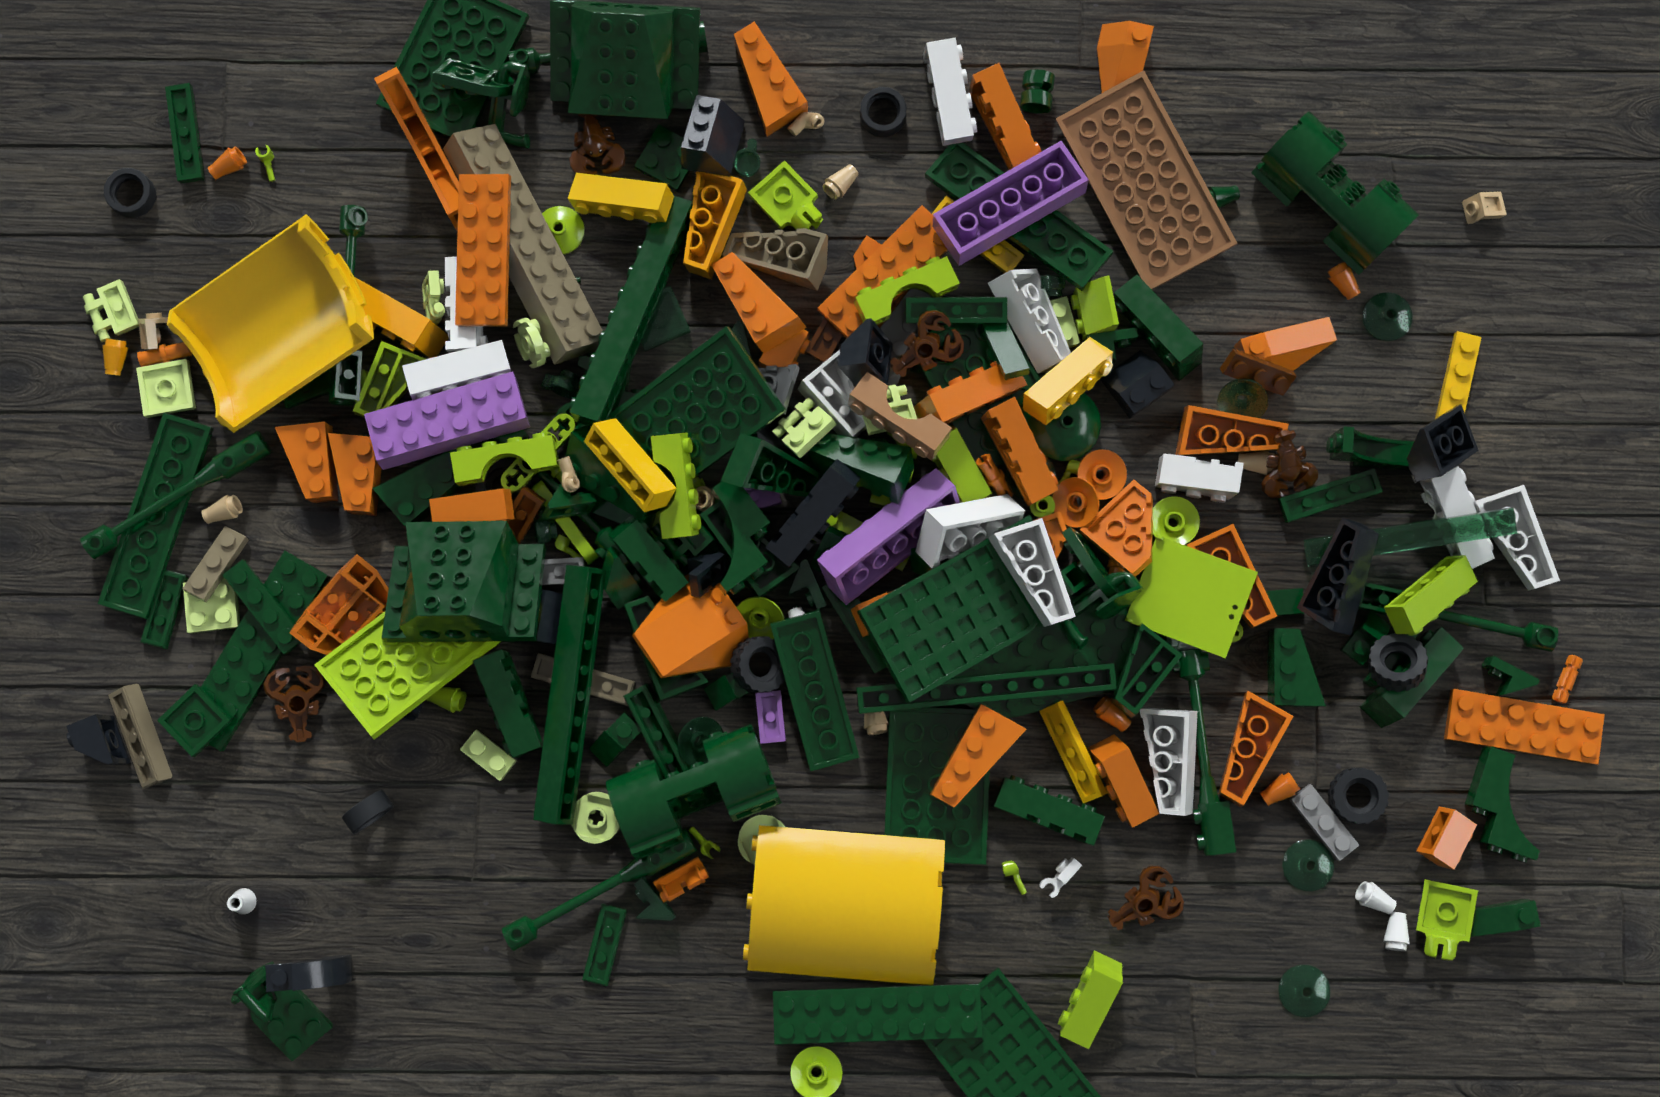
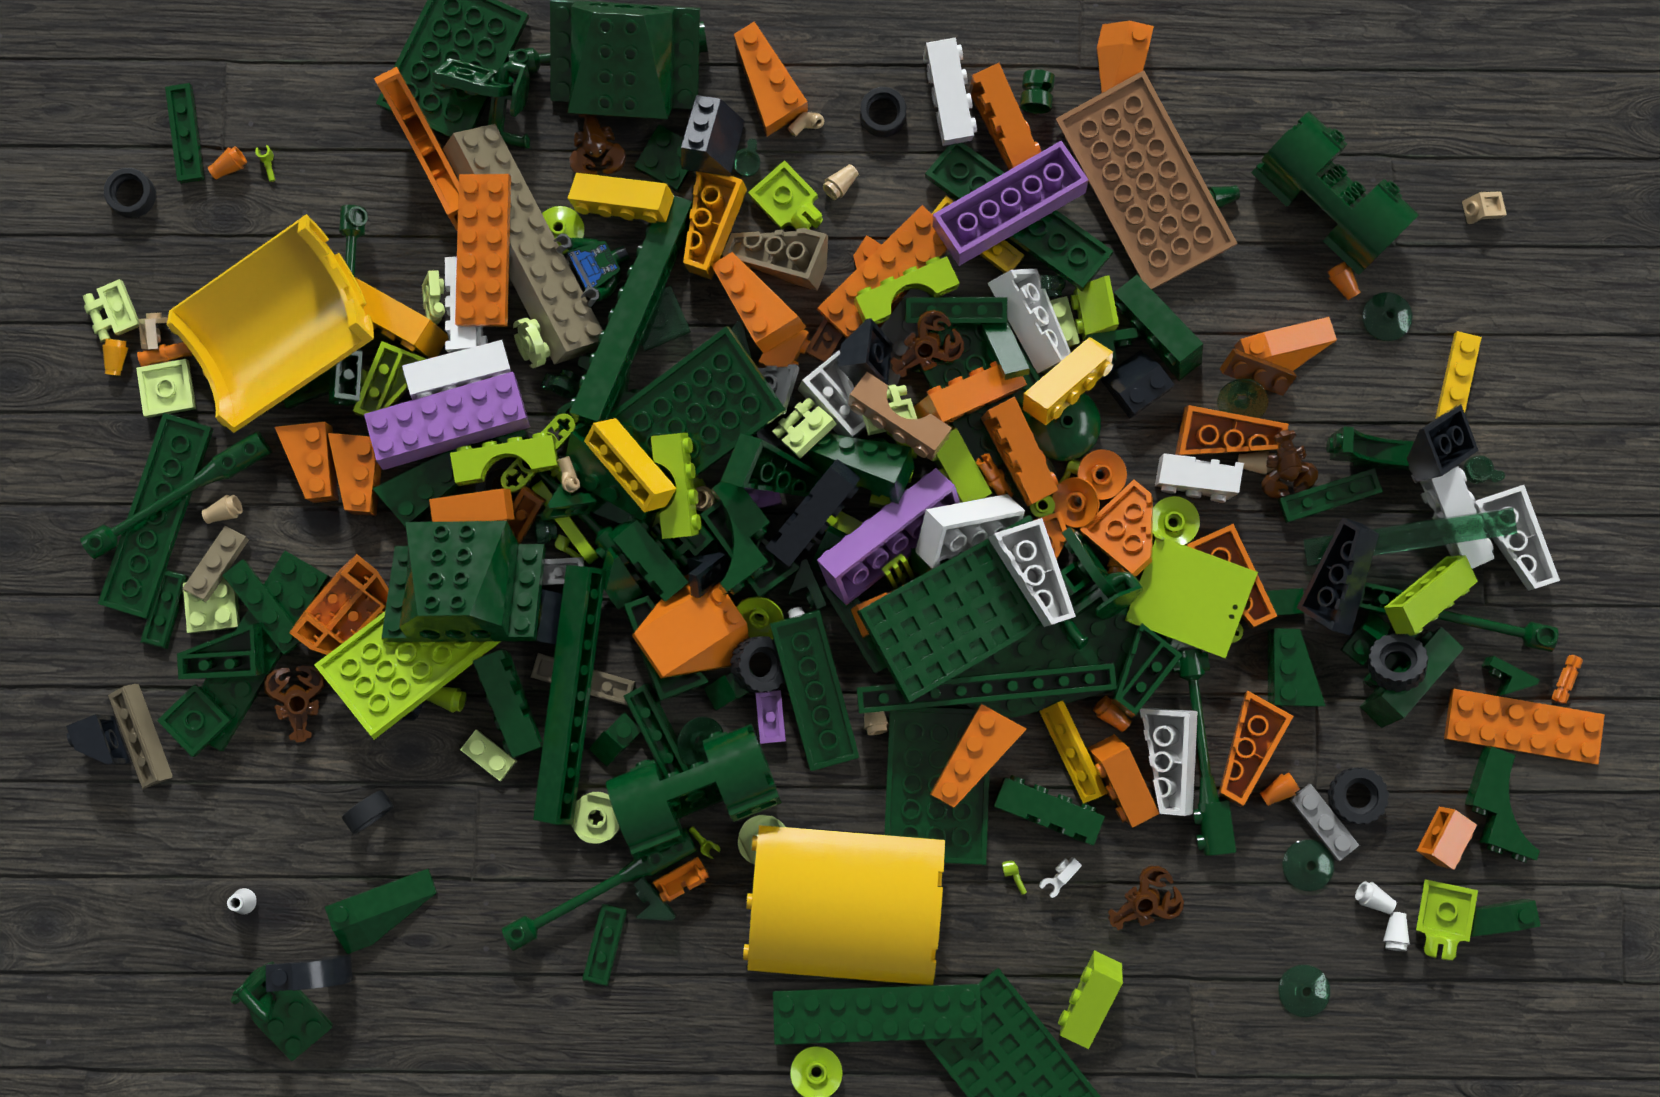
(227, 656): none -> dark green wedge
(371, 914): none -> dark green wedge
(593, 265): none -> torso
(900, 576): none -> lime tile
(1480, 469): none -> clear green piece

